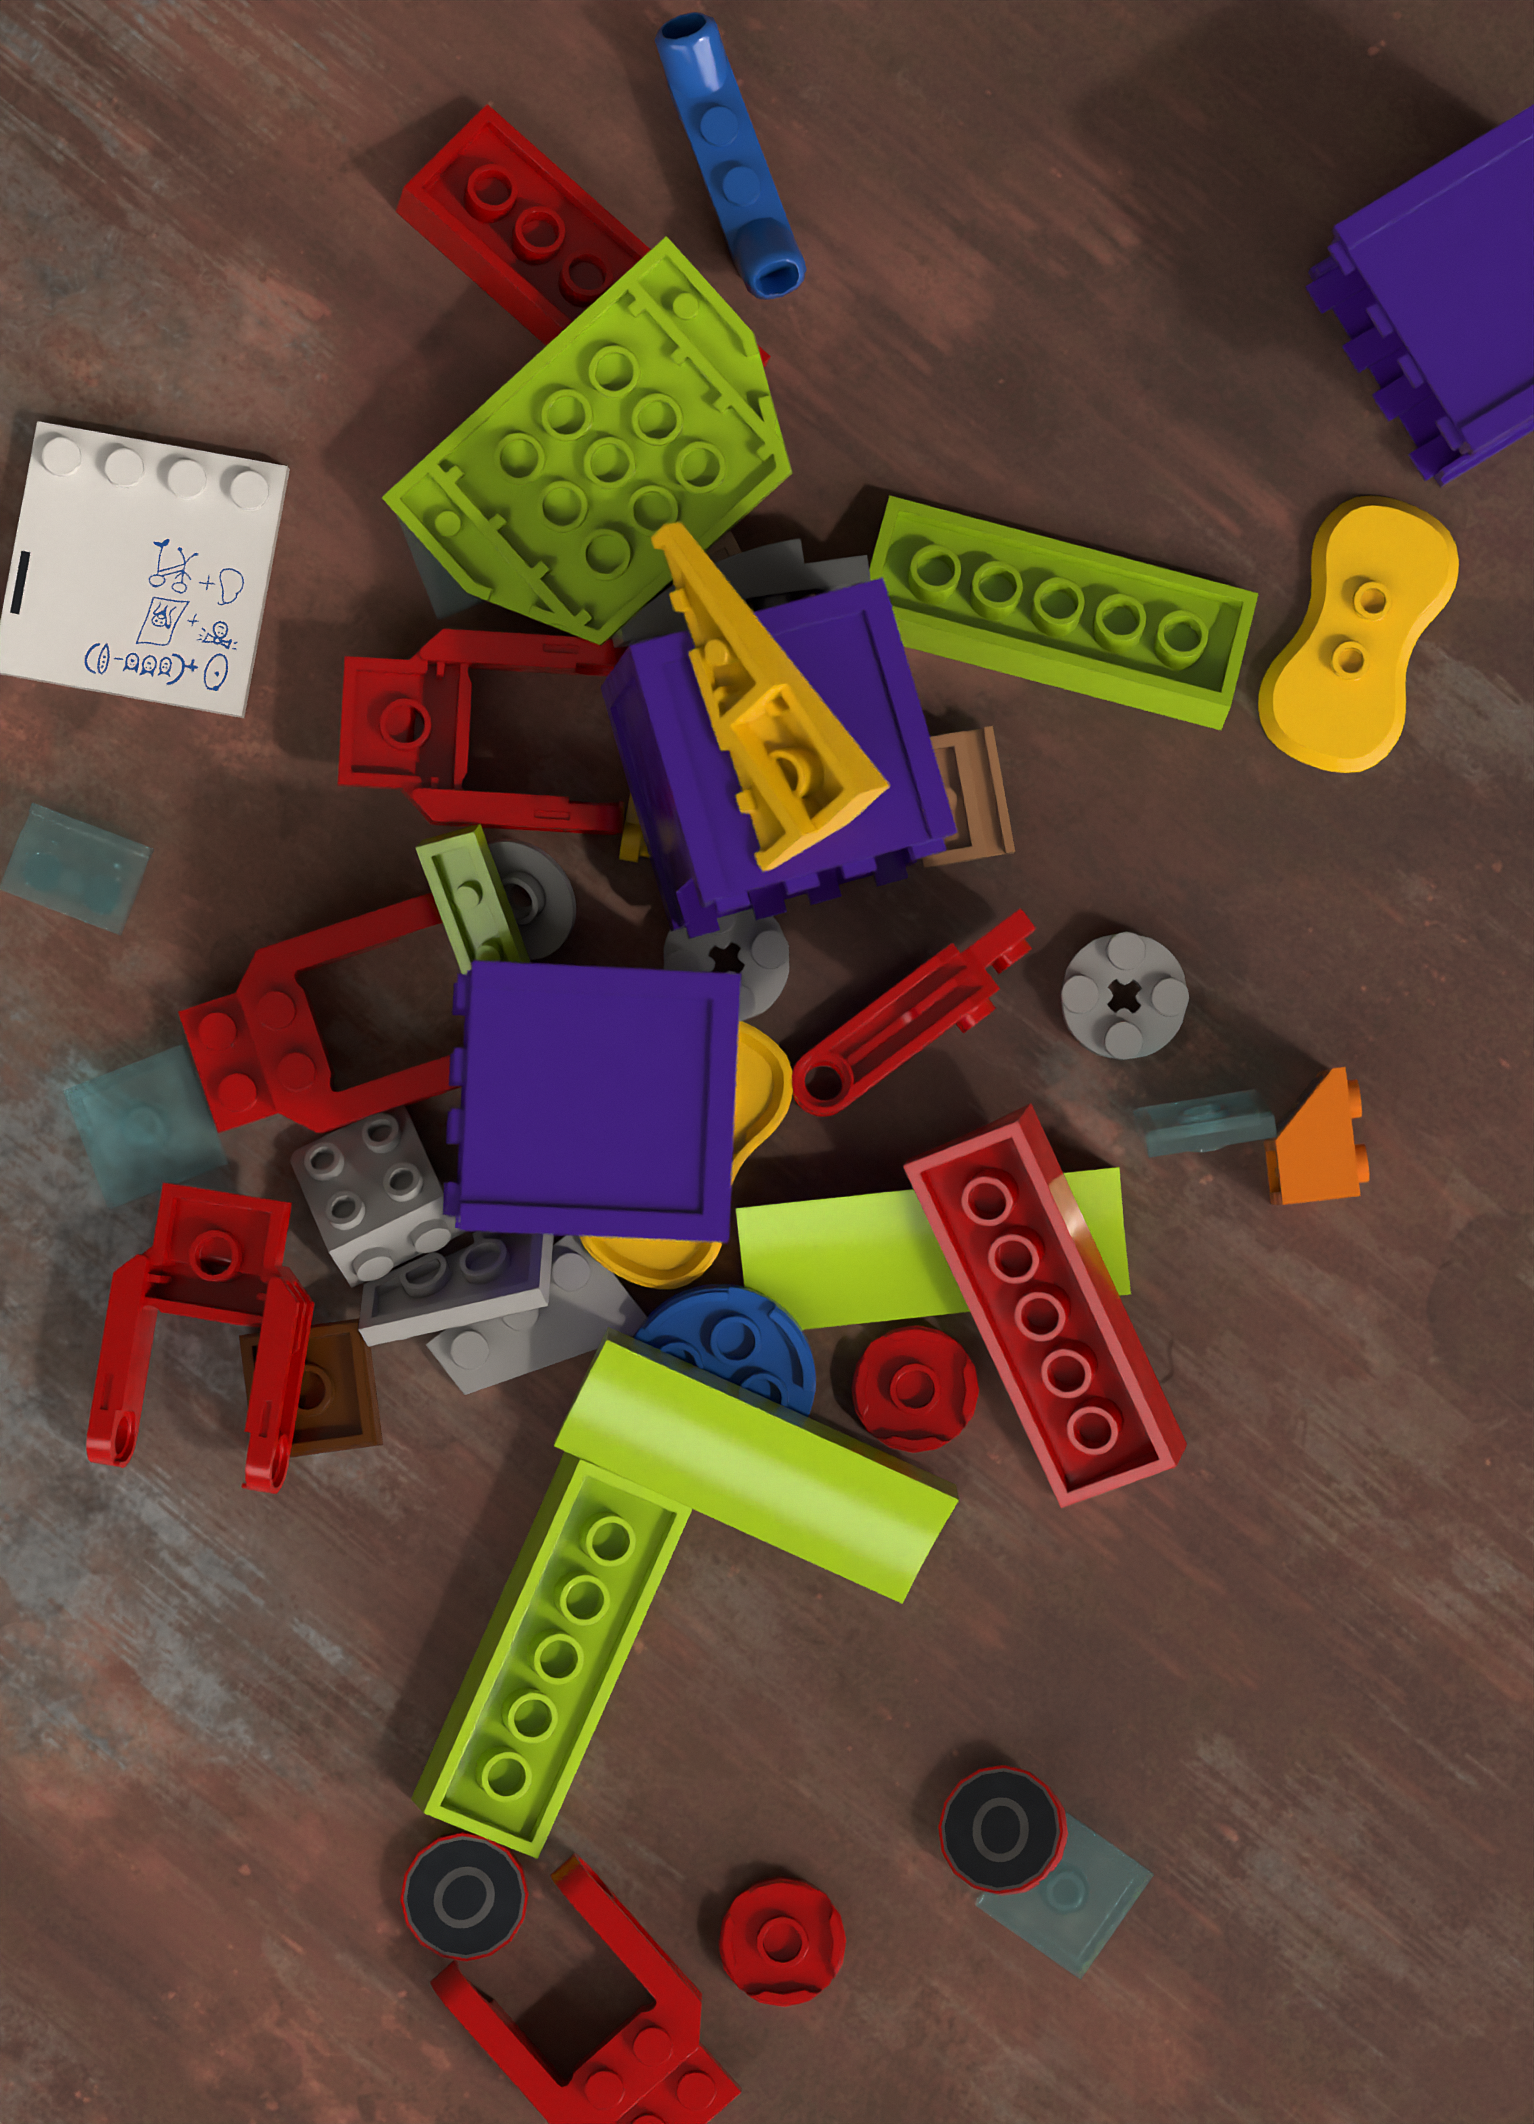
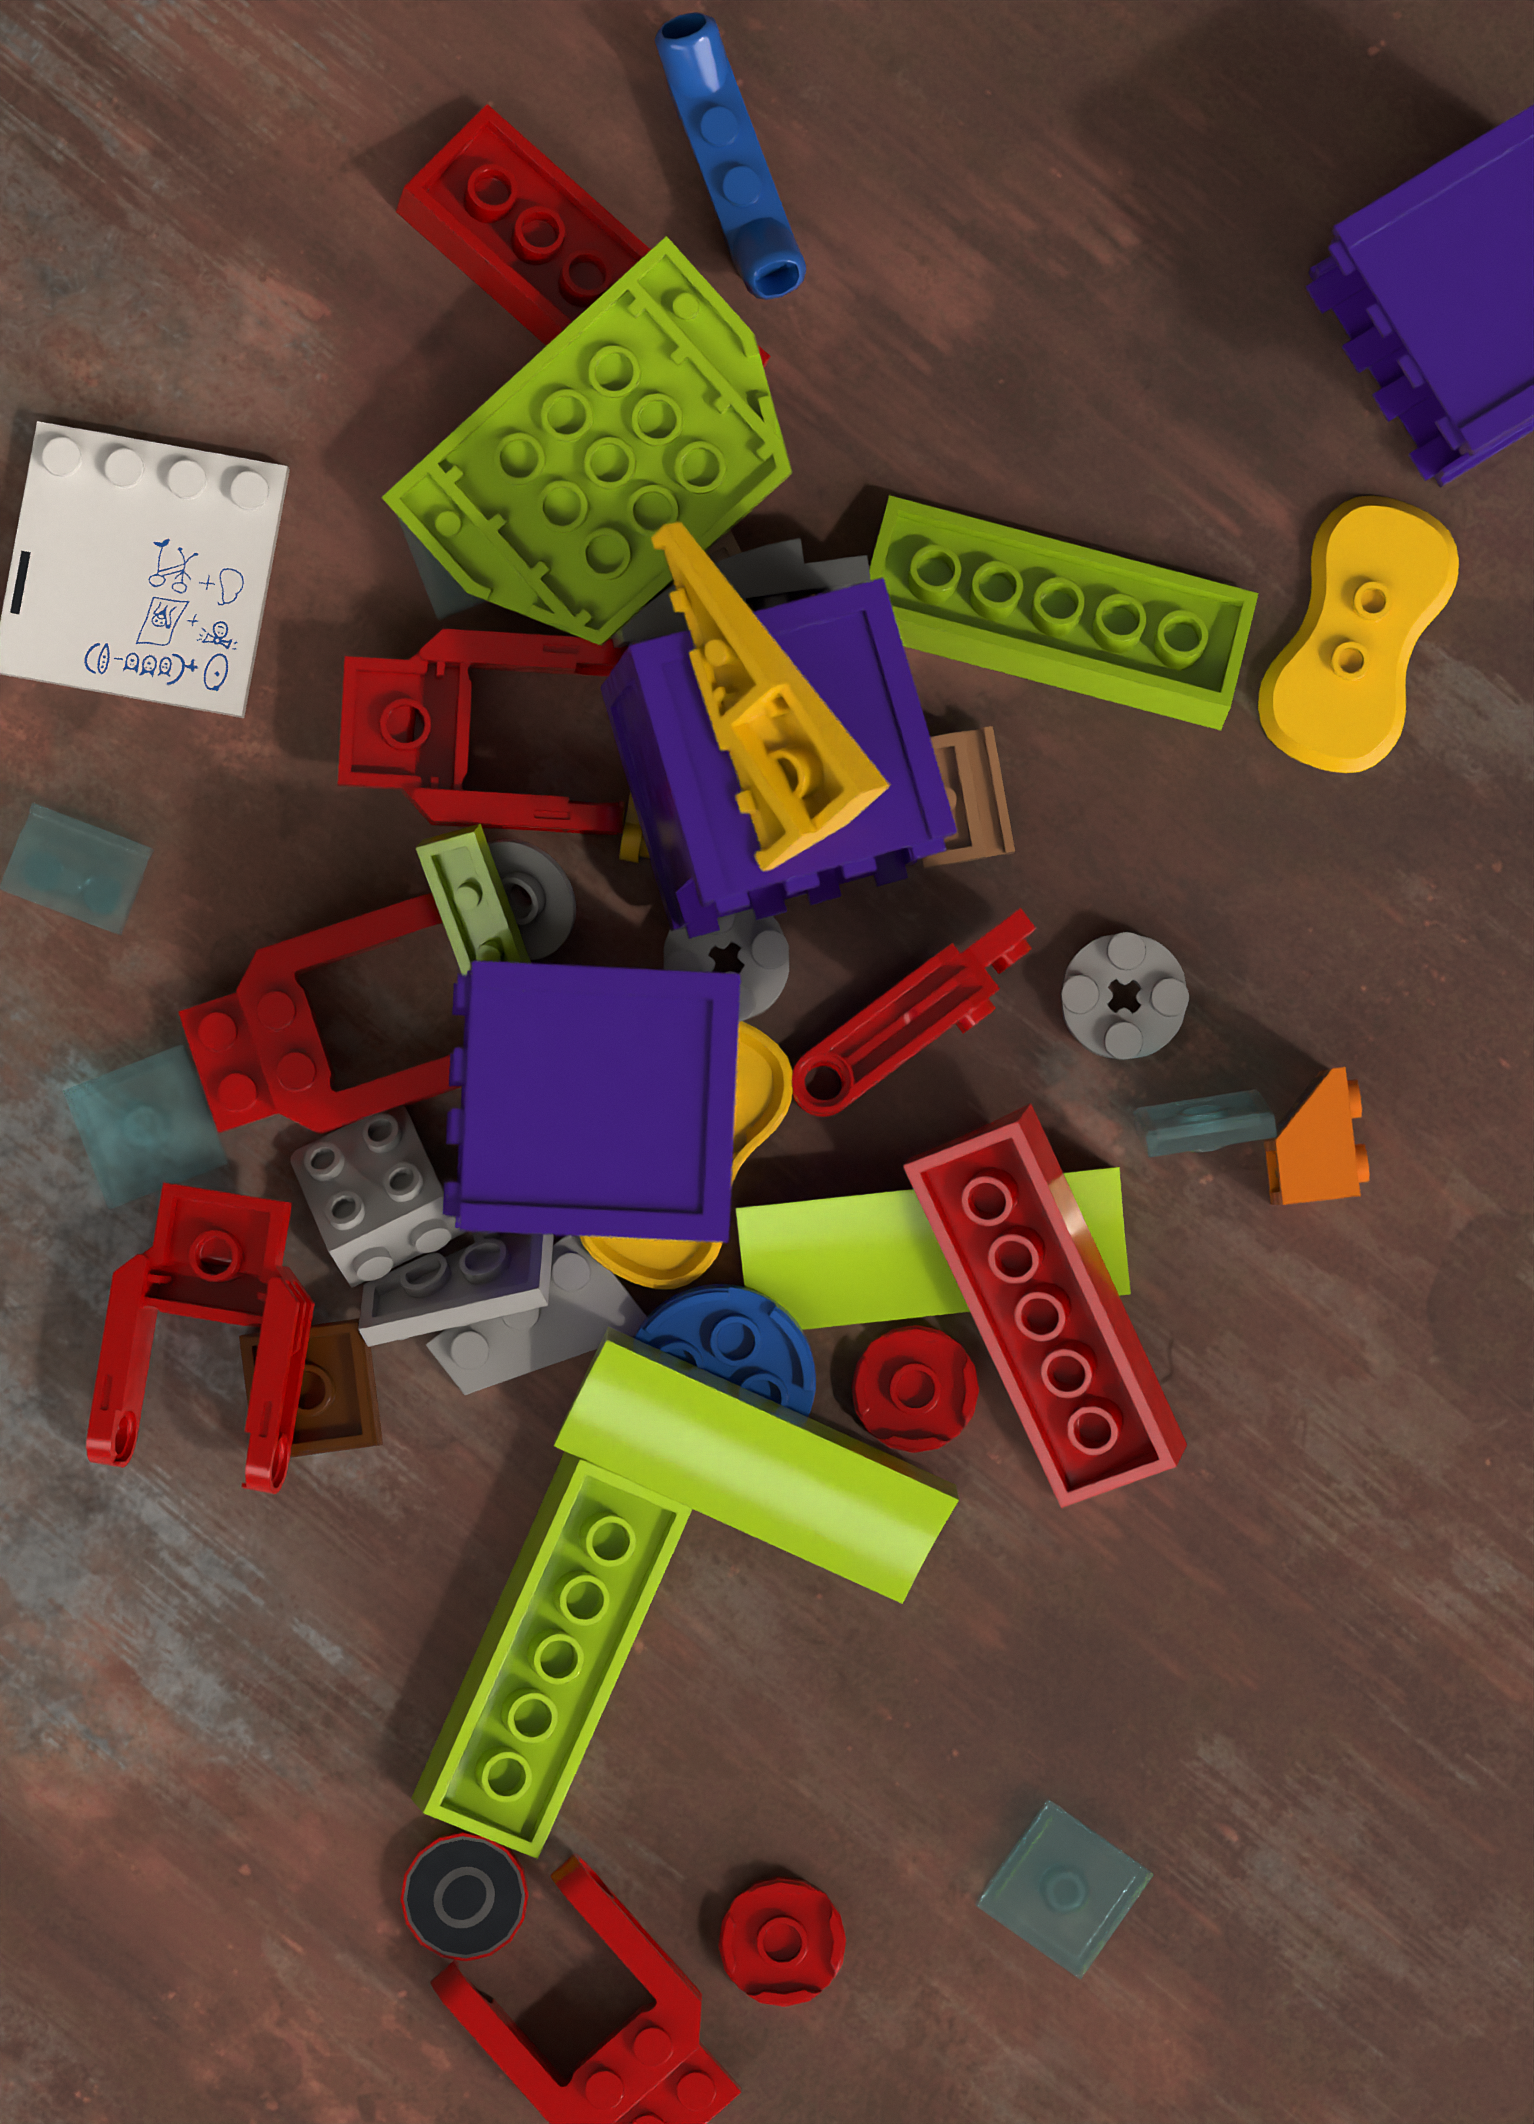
(1002, 1830): black tile -> none

